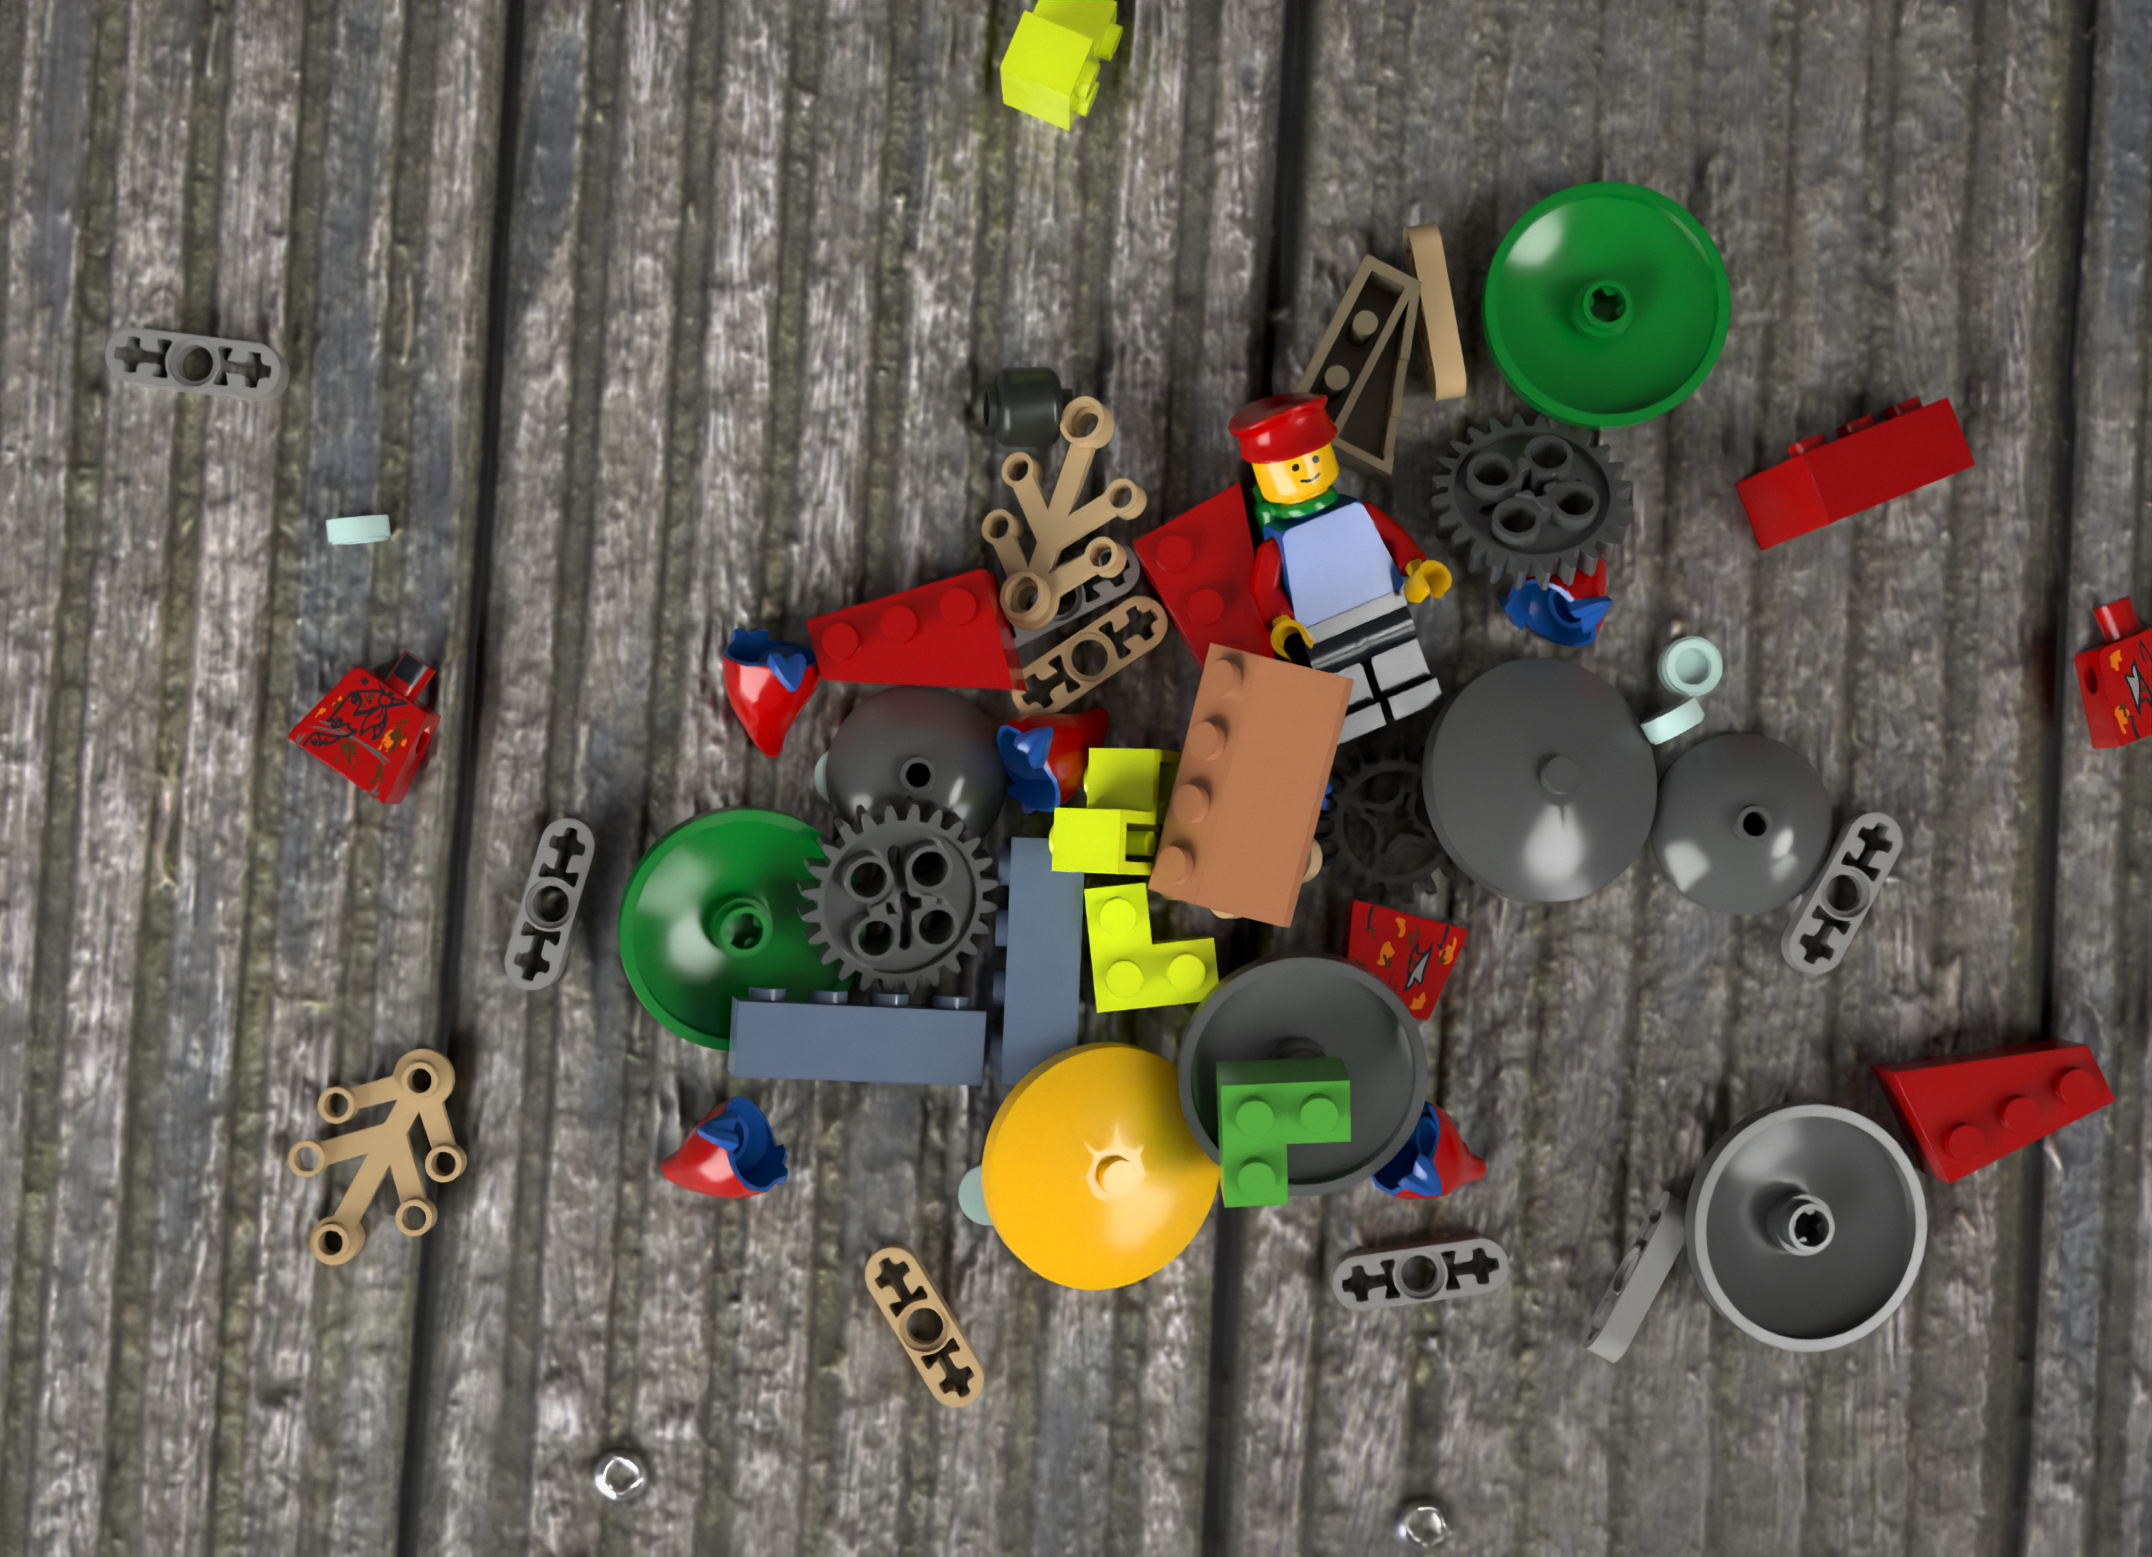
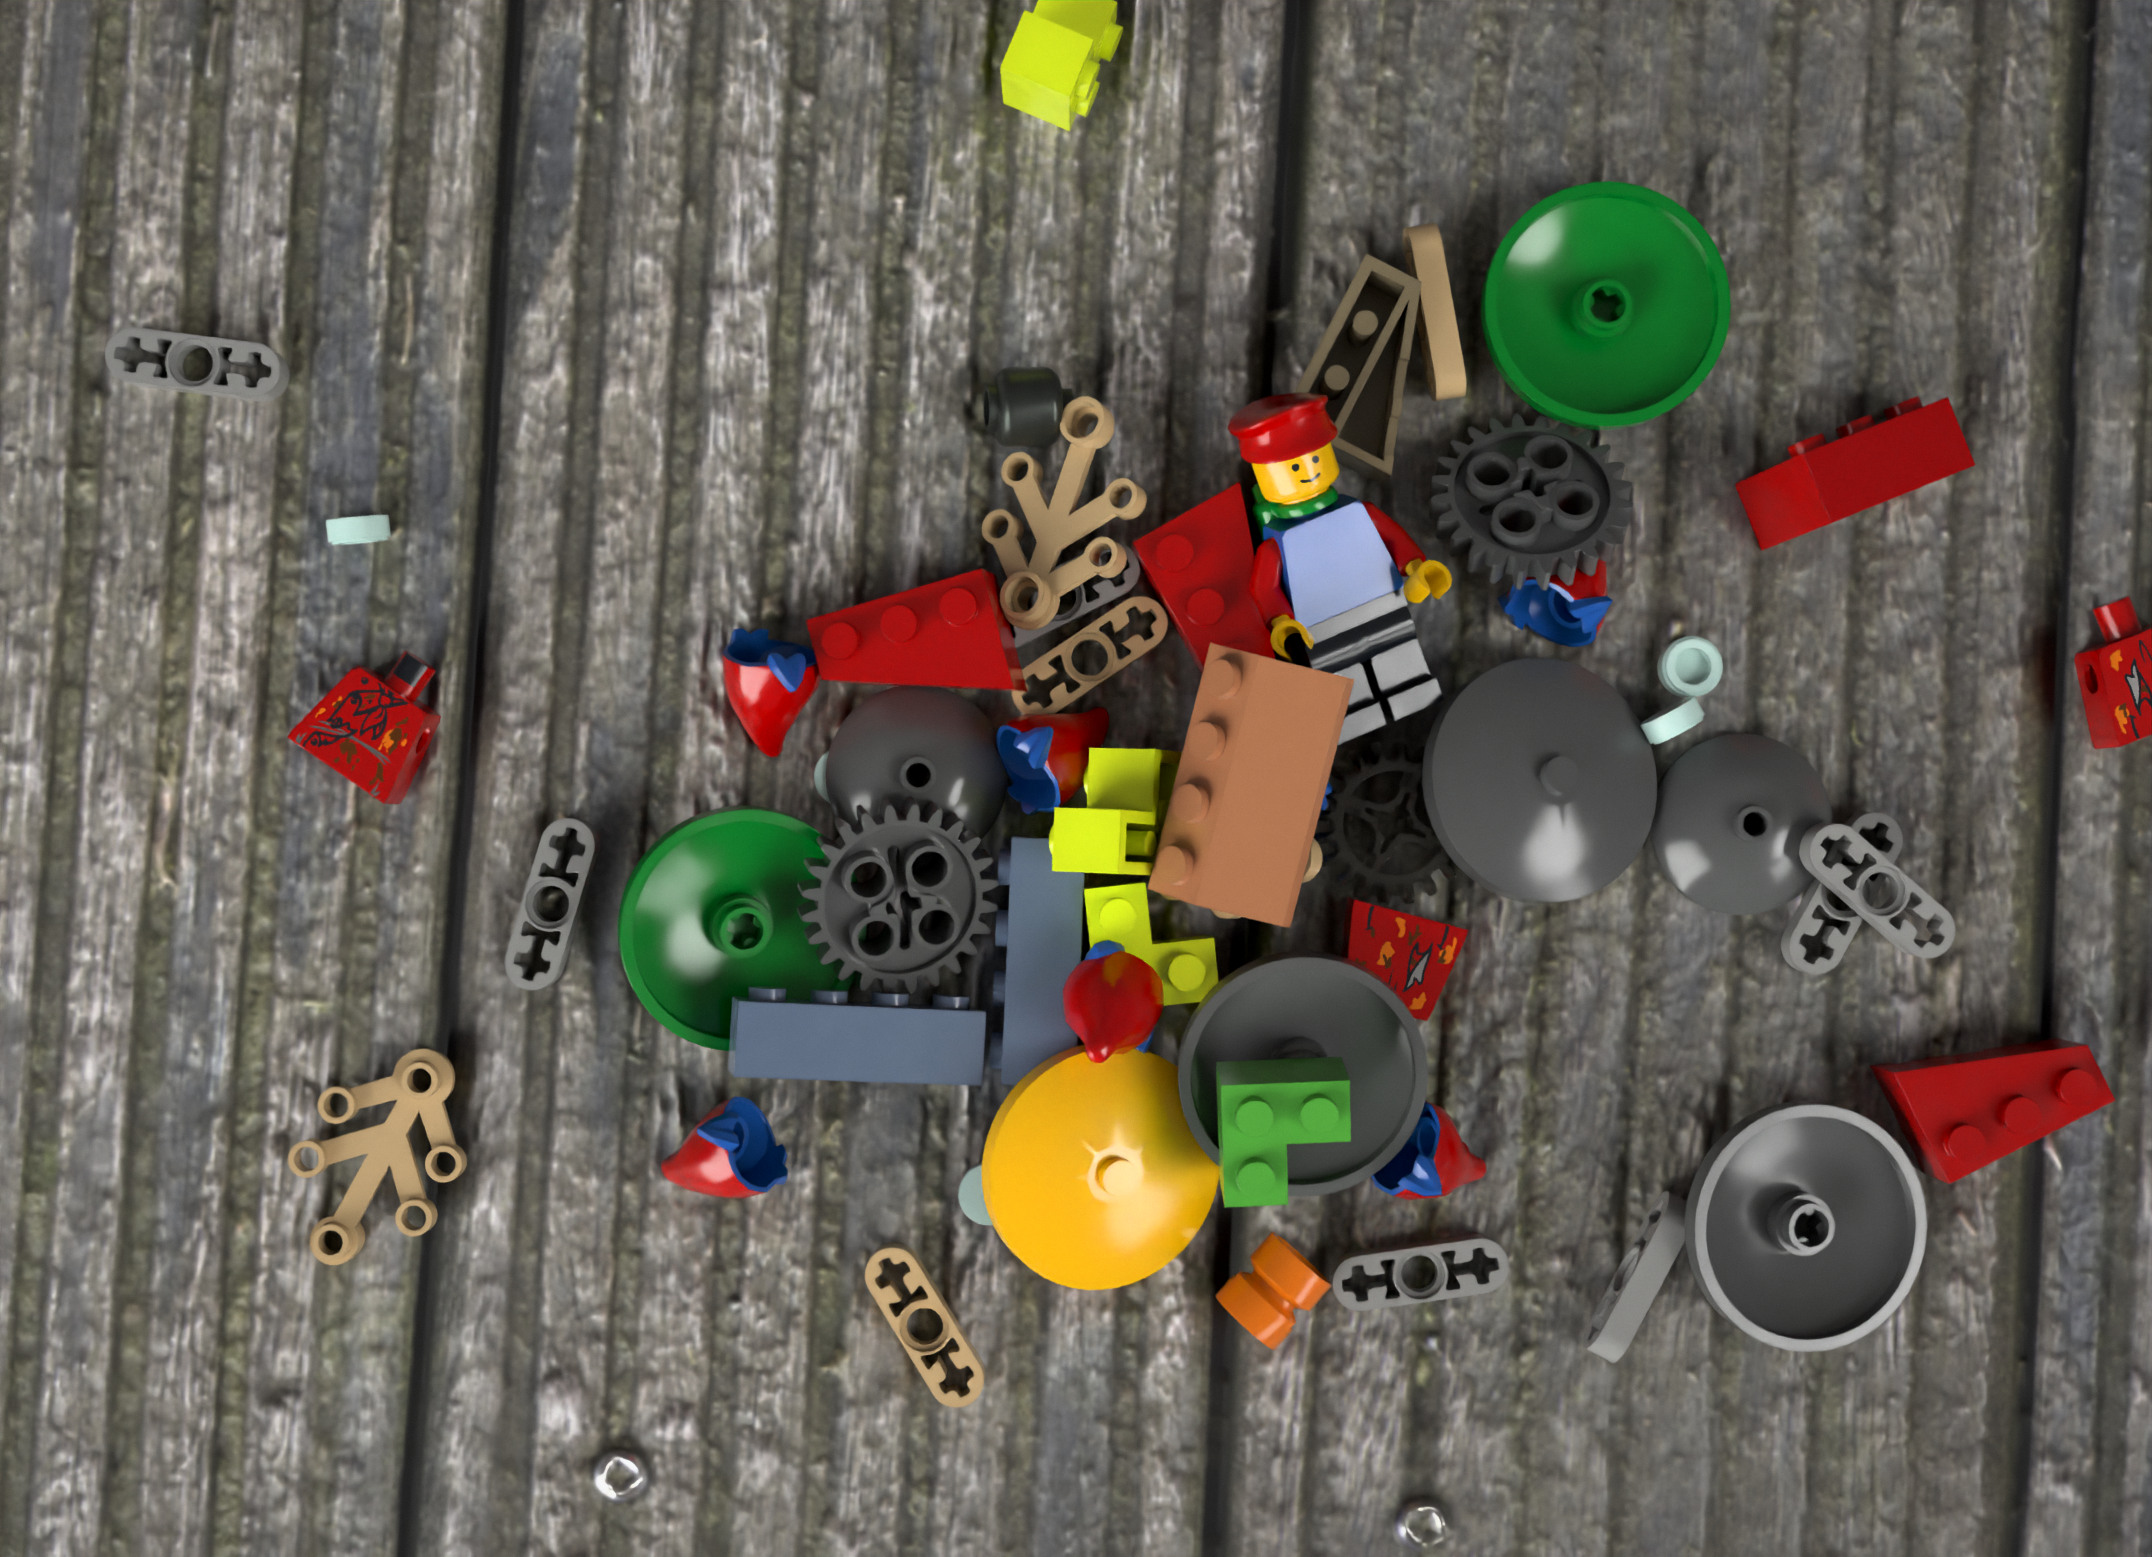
(1113, 1001): none -> red hat
(1268, 1295): none -> orange wheel
(1899, 930): none -> light grey beam

